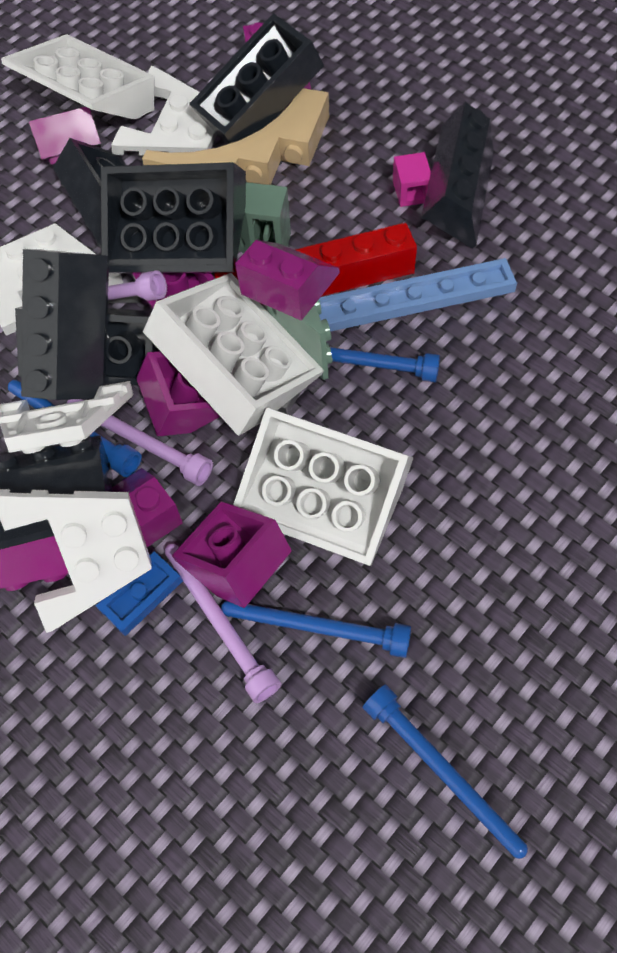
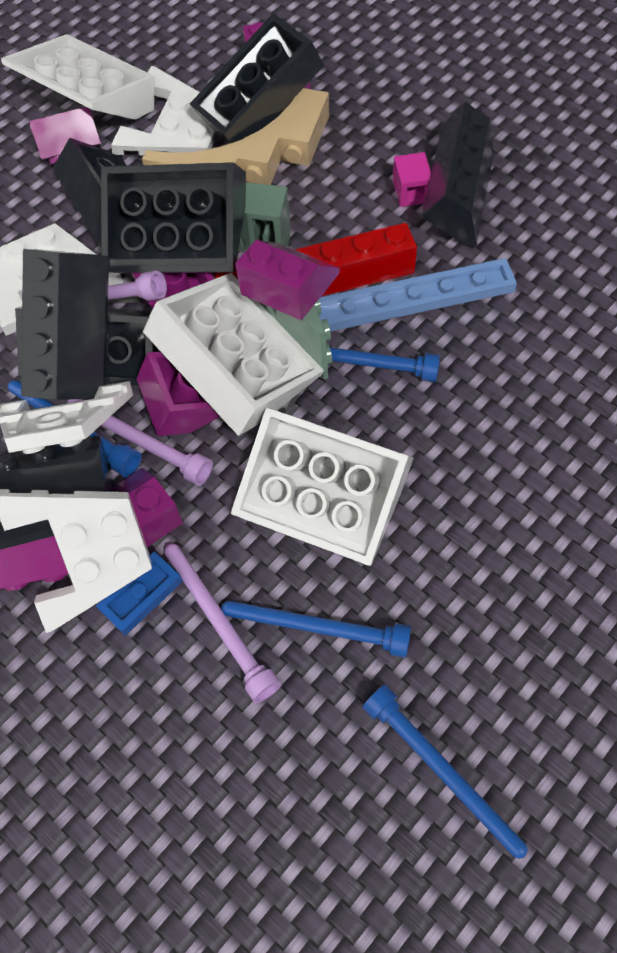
(234, 552): magenta slope -> none

